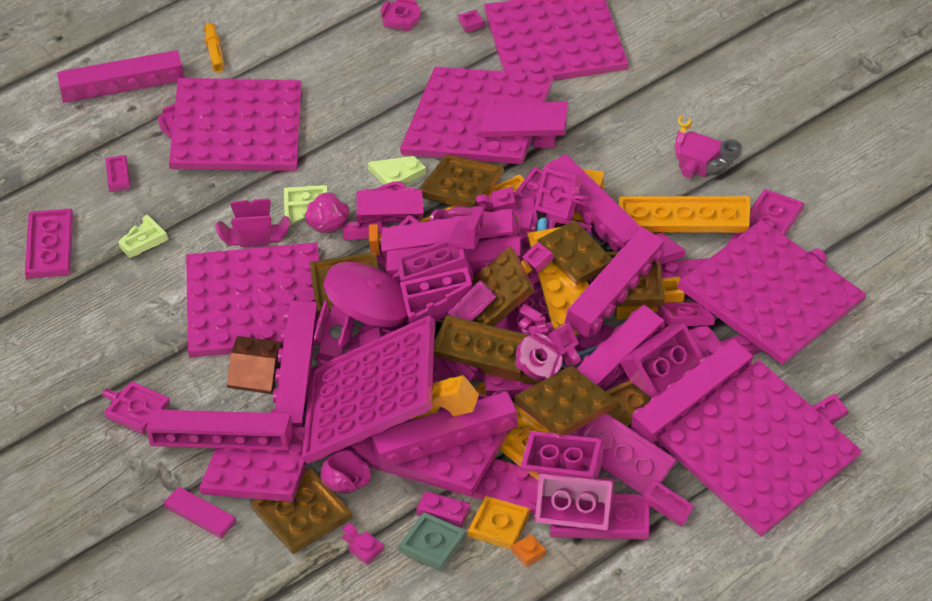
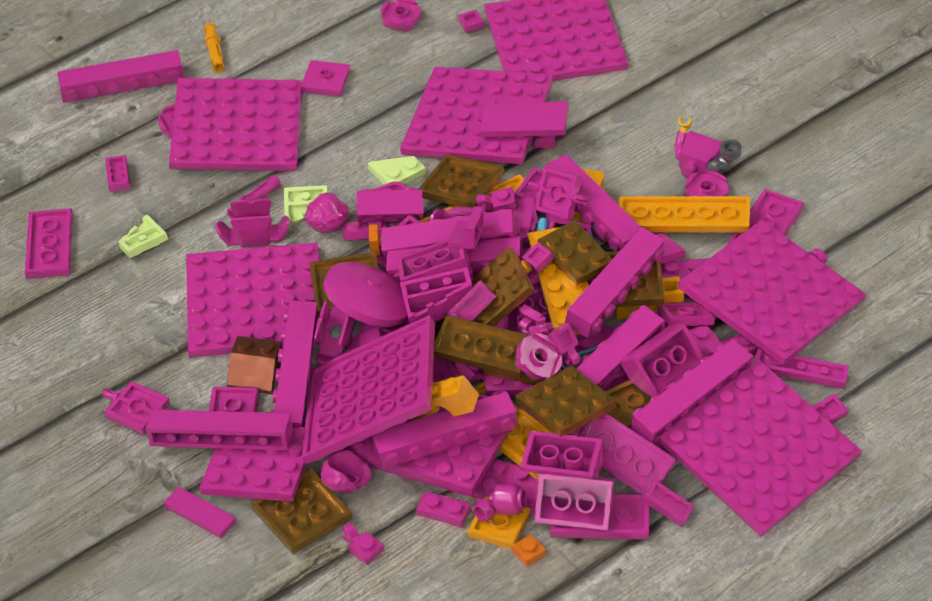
(234, 399): none -> dark pink tile
(259, 192): none -> dark pink pin
(325, 78): none -> dark pink plate
(432, 541): sand green plate -> none
(484, 509): none -> dark pink plate
(508, 499): none -> dark pink head
(698, 183): none -> dark pink plate
(807, 370): none -> dark pink plate

